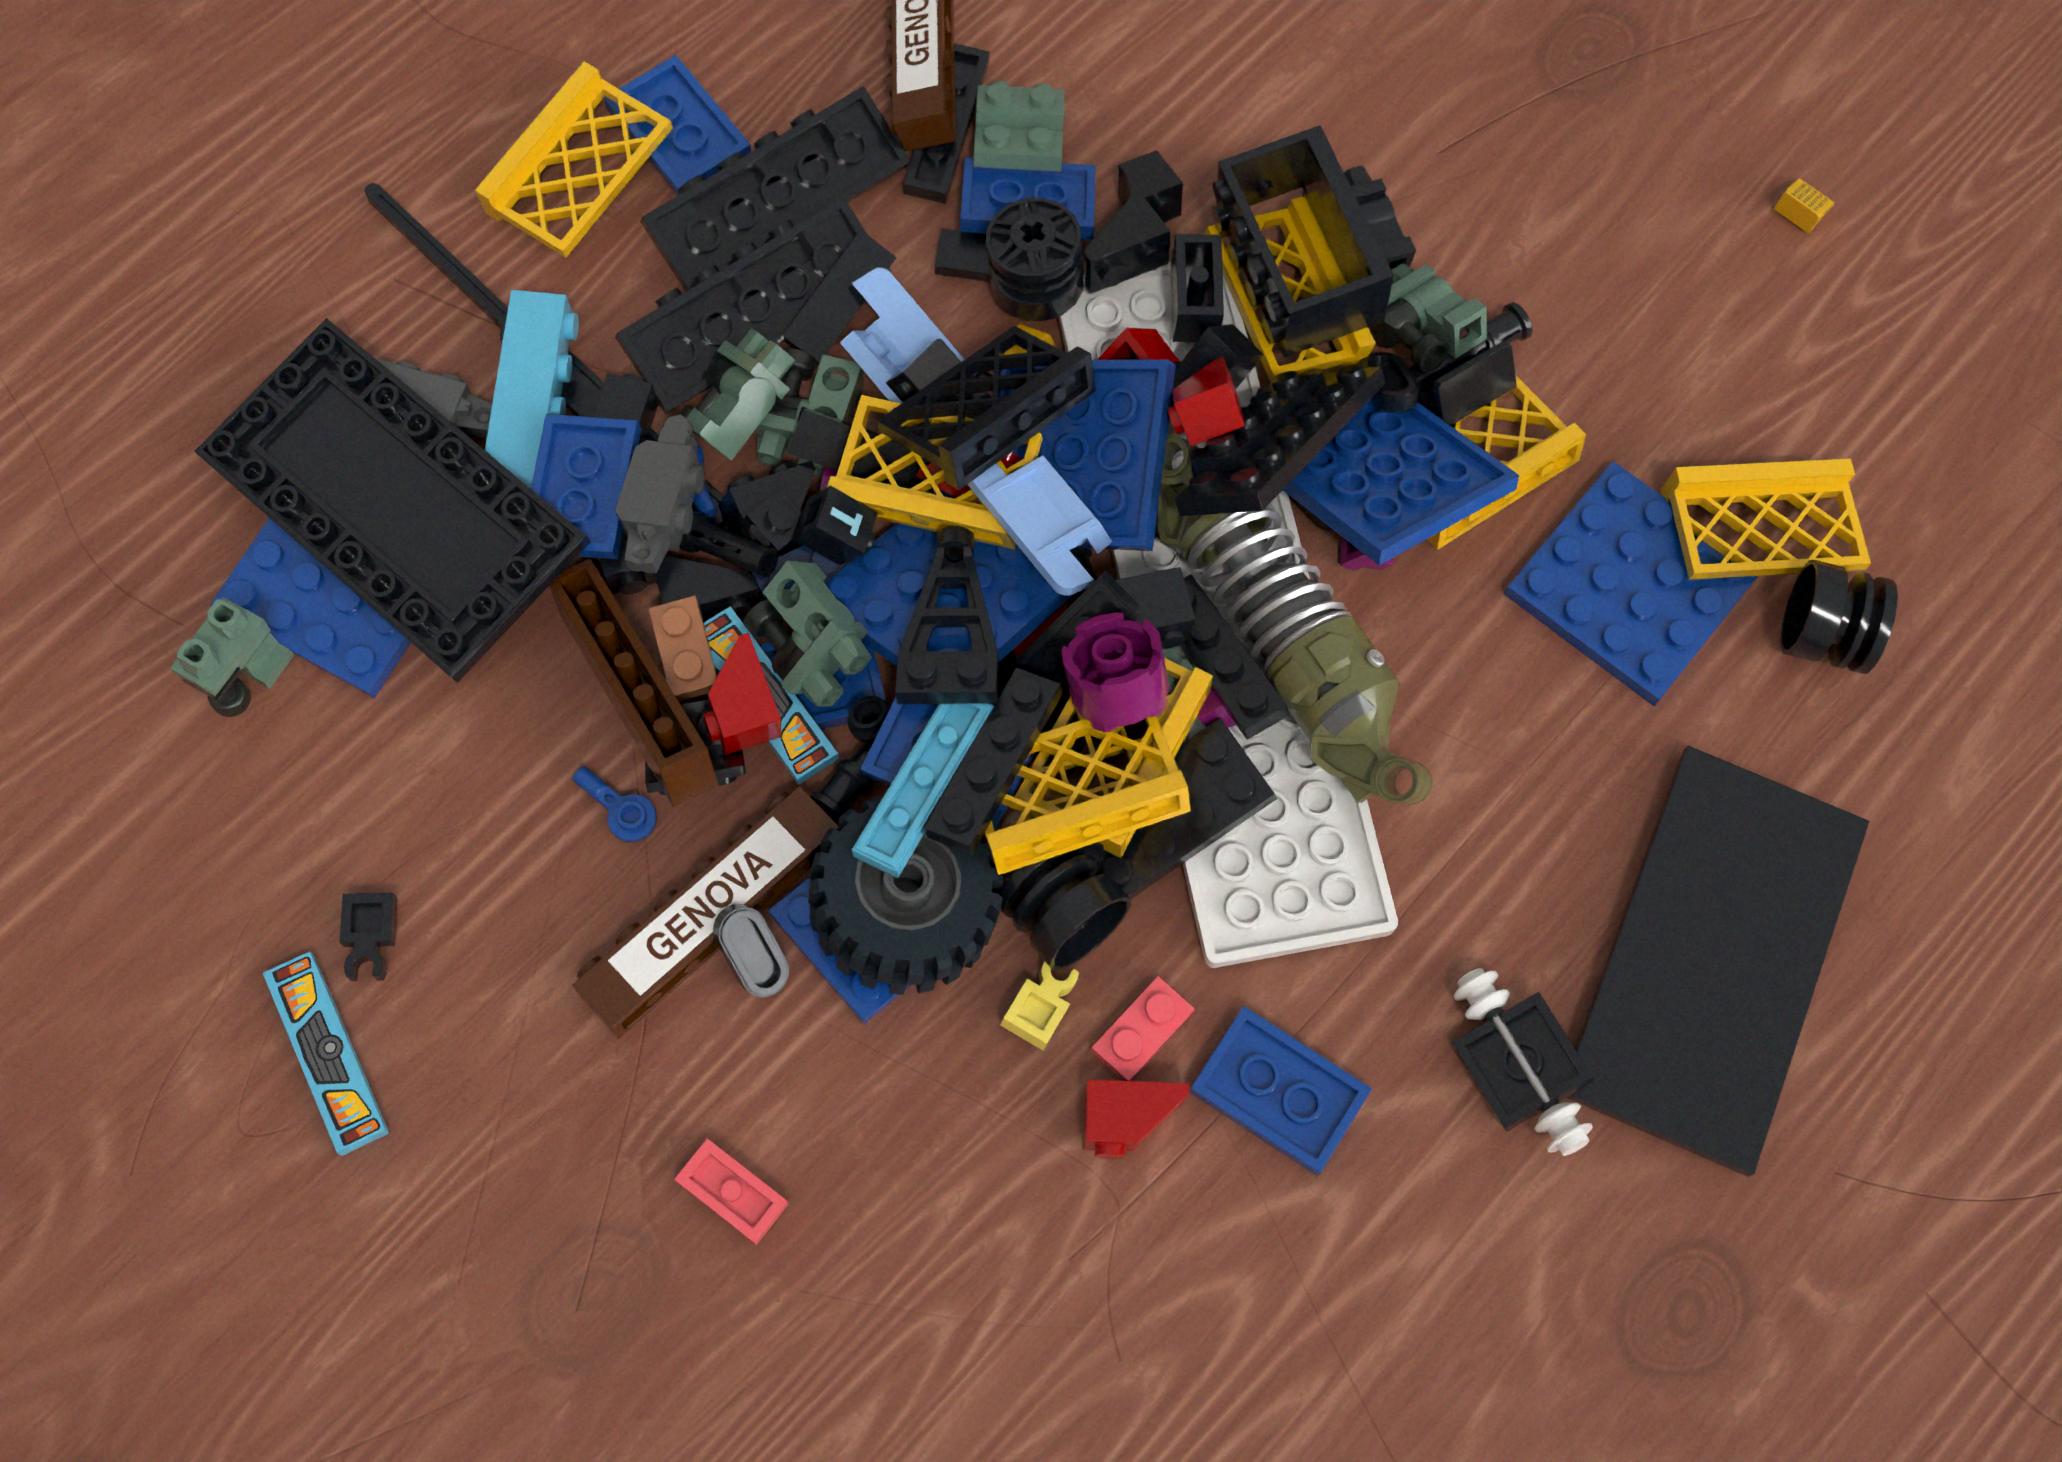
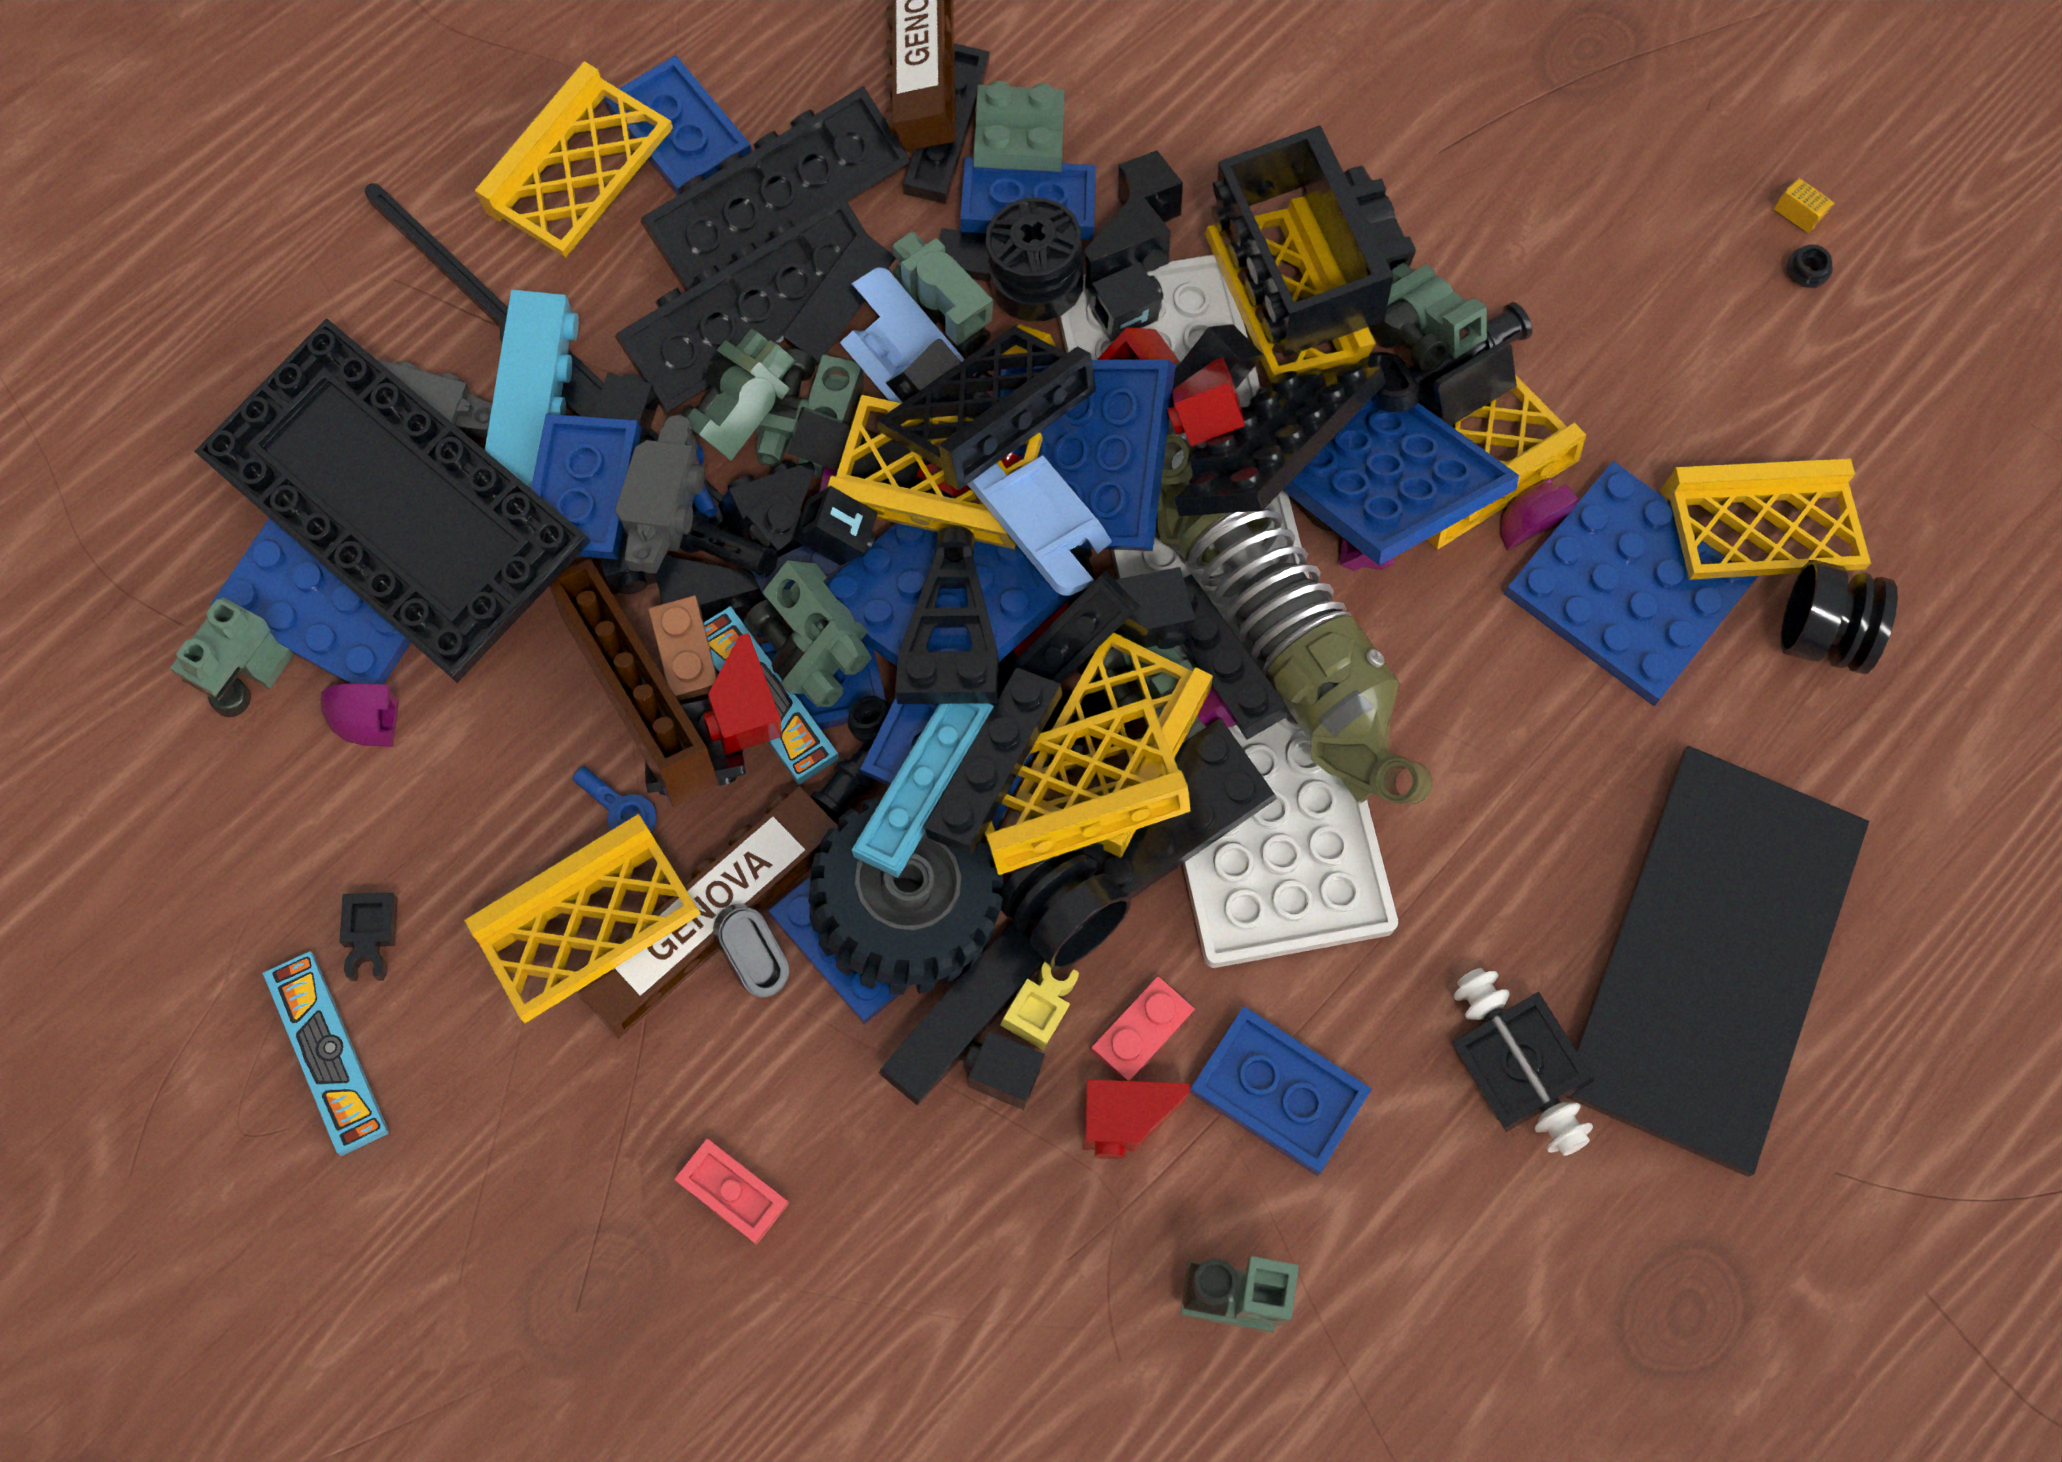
(361, 713): none -> magenta brick
(567, 890): none -> yellow fence
(944, 291): none -> sand green hips
(962, 1015): none -> black slope
(1003, 1069): none -> black brick
(1116, 671): magenta brick -> none
(1126, 300): none -> black brick
(1196, 285): black brick -> none
(1247, 1299): none -> sand green hips
(1535, 512): none -> magenta brick
(1814, 257): none -> black plate

